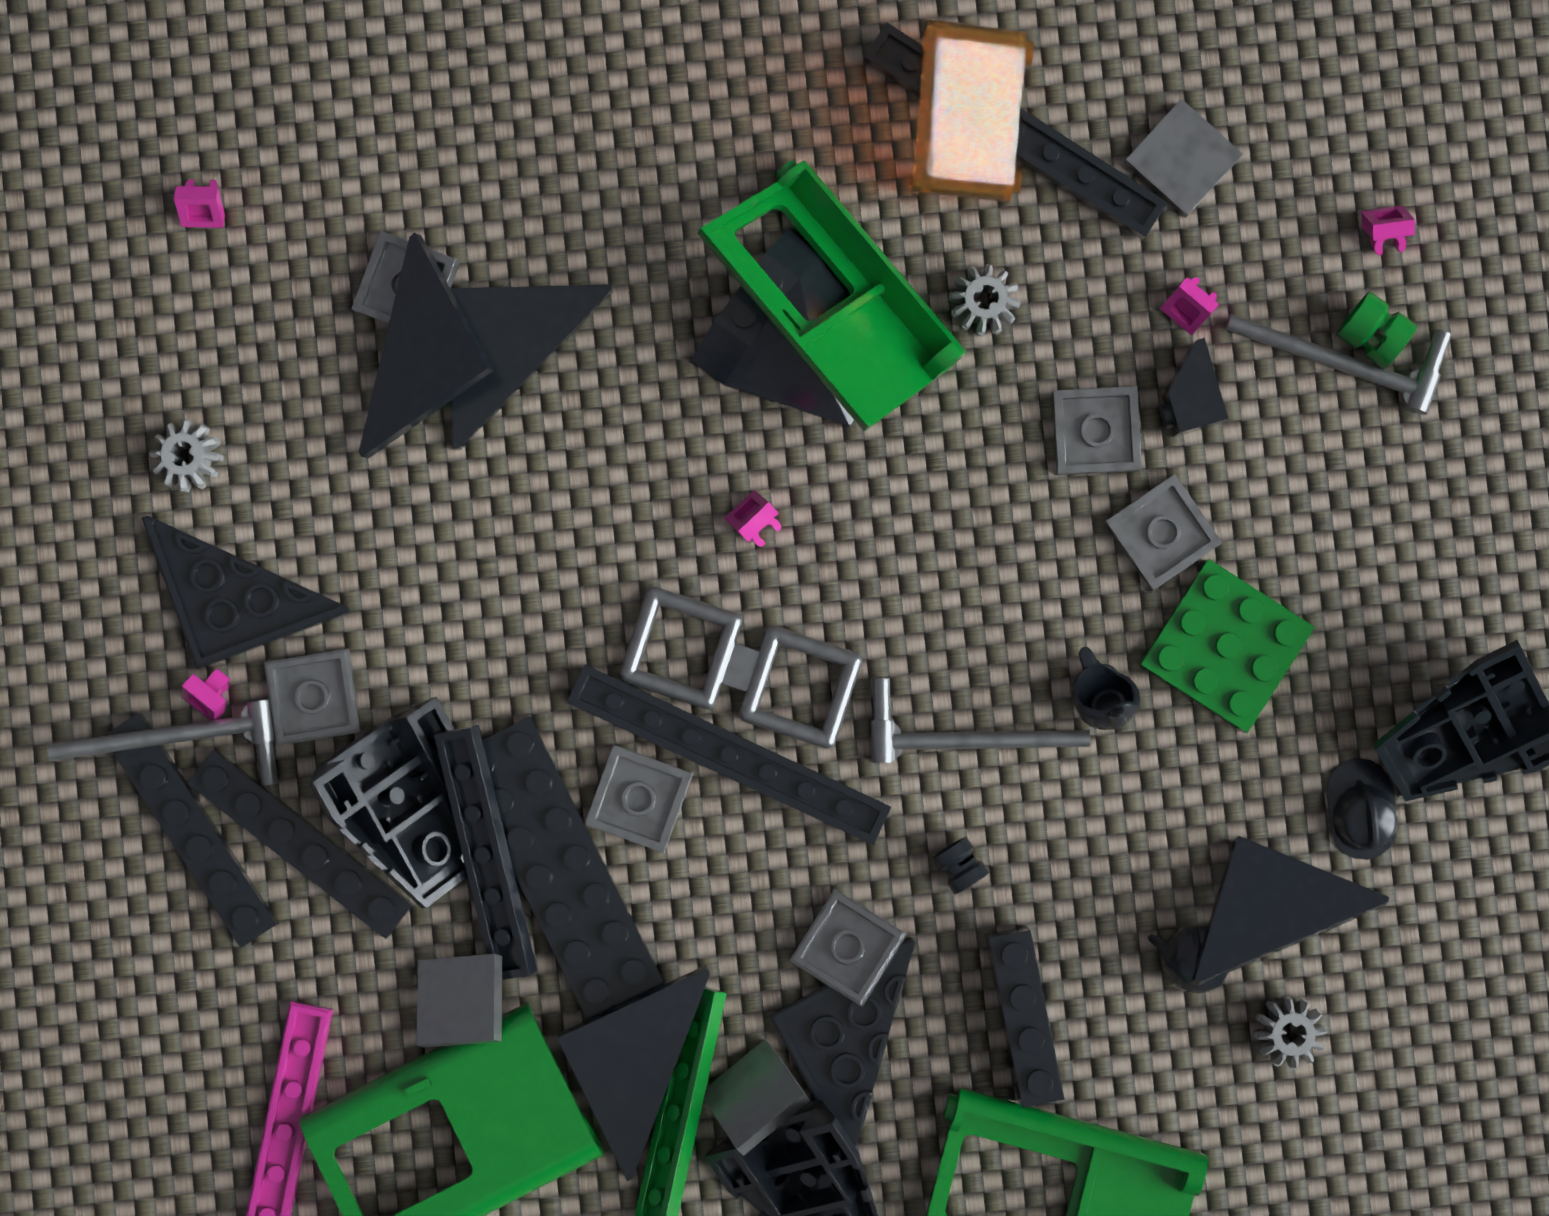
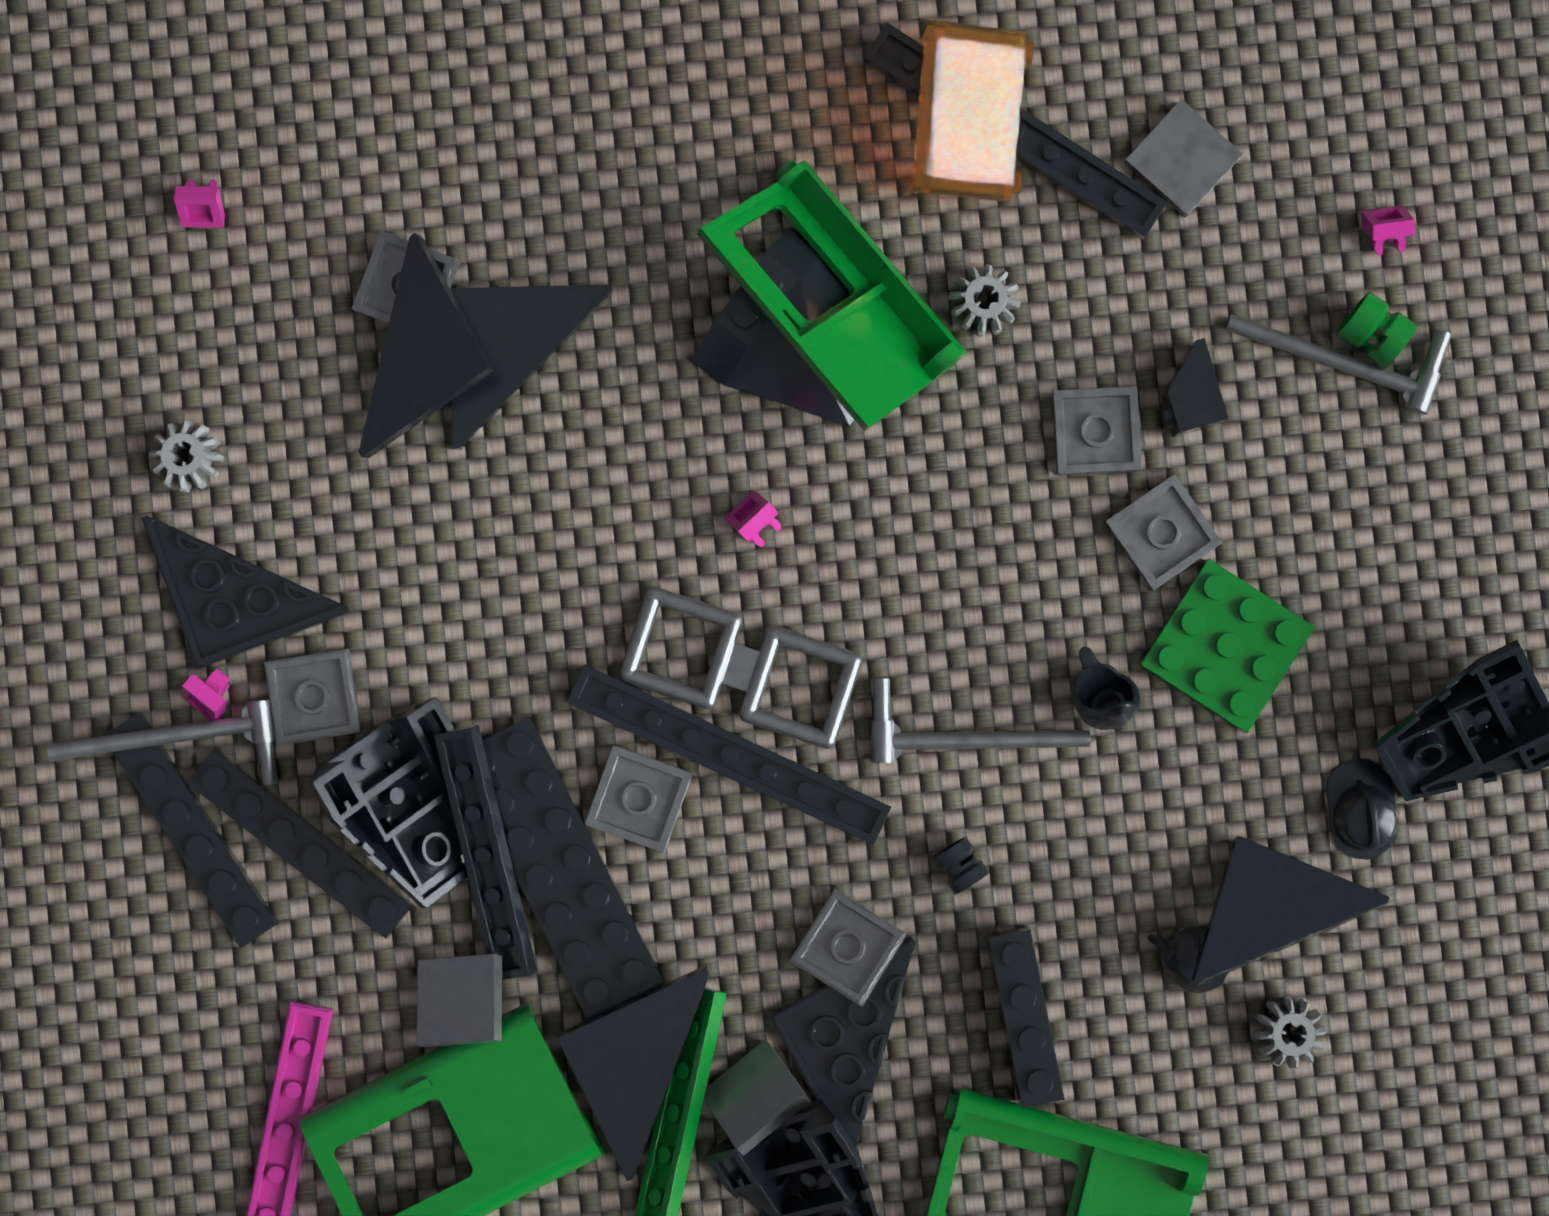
(1190, 305): dark pink tile -> none

